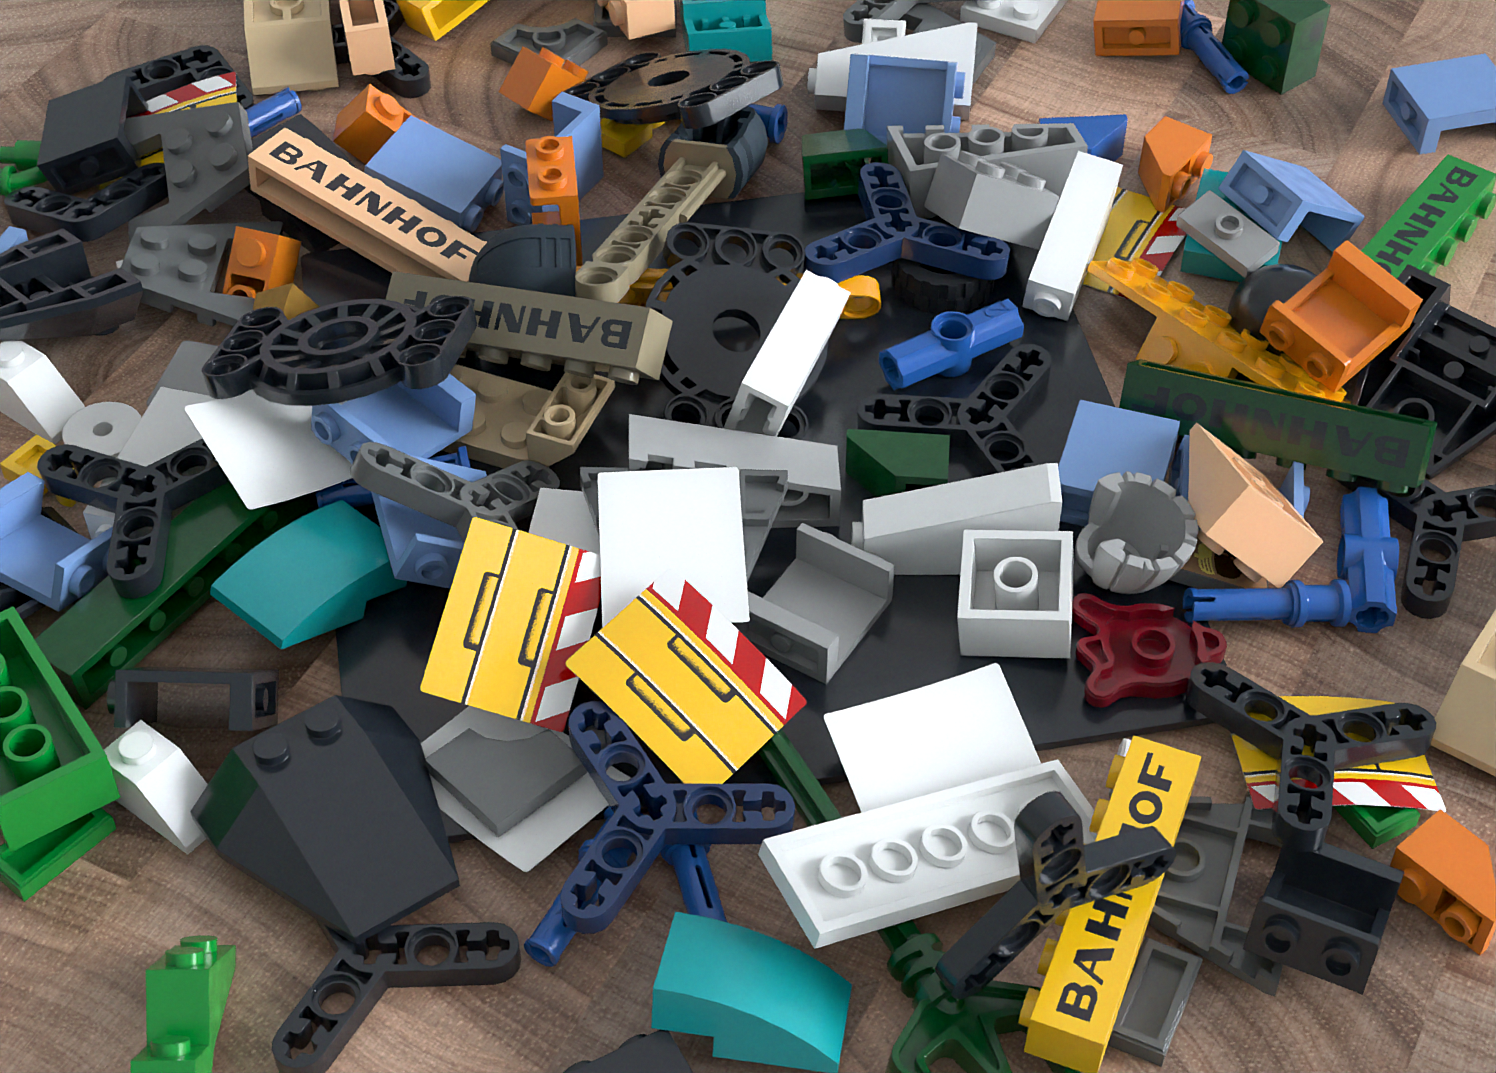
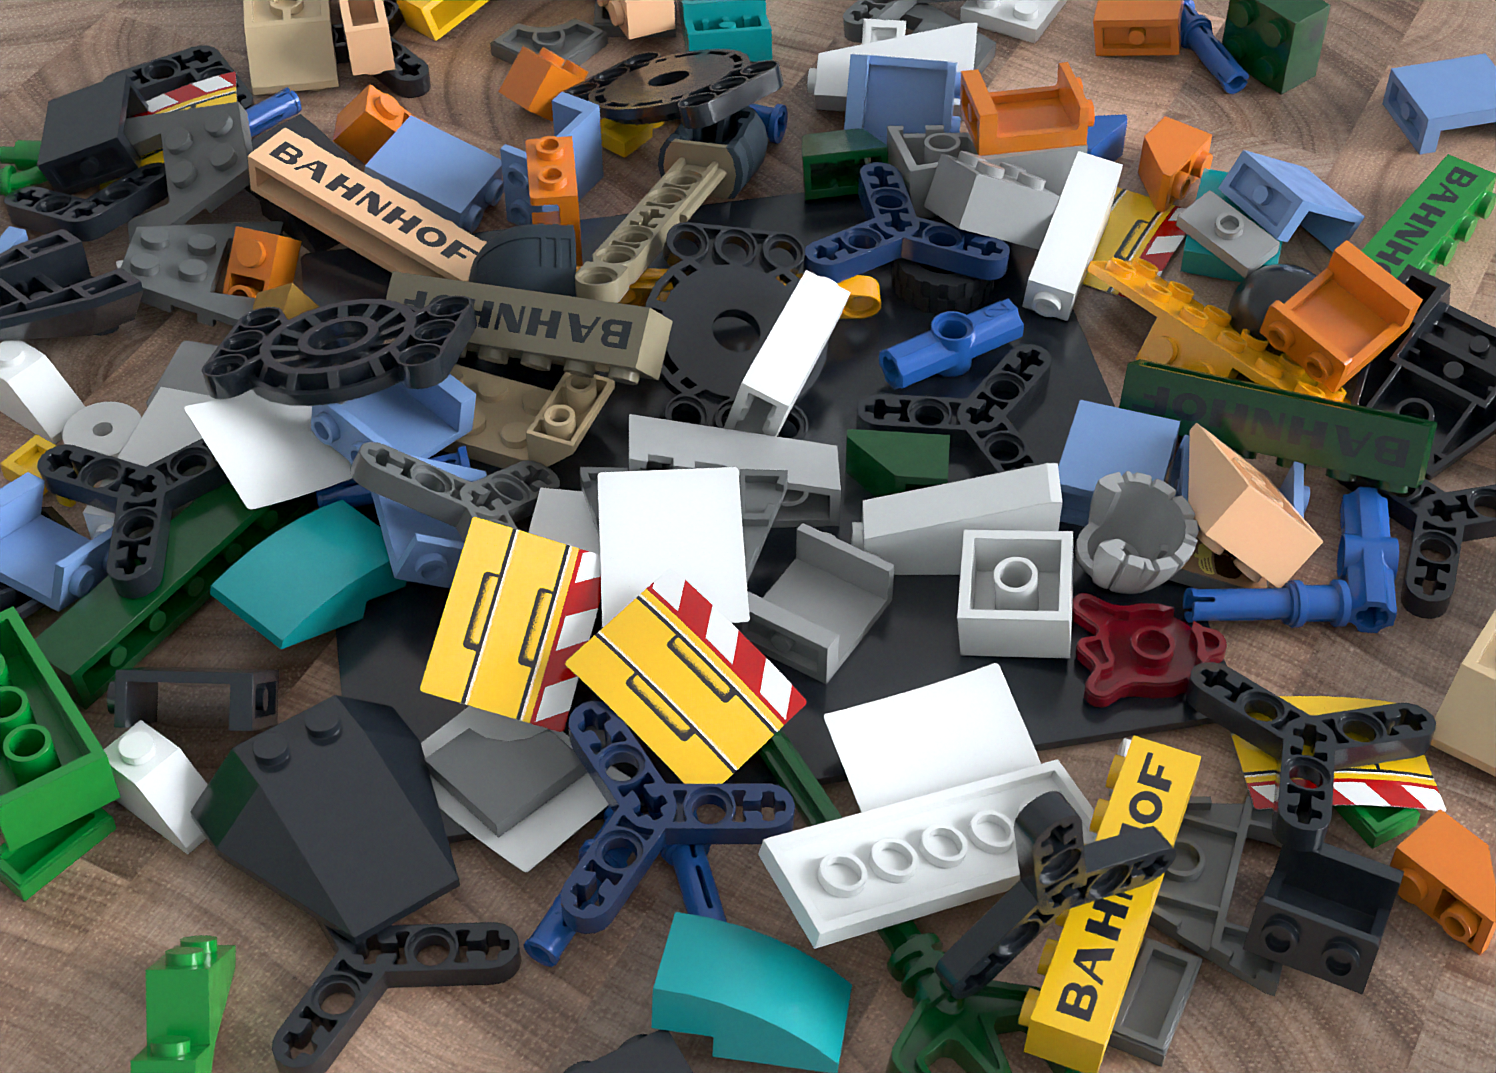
(1026, 117): none -> orange panel

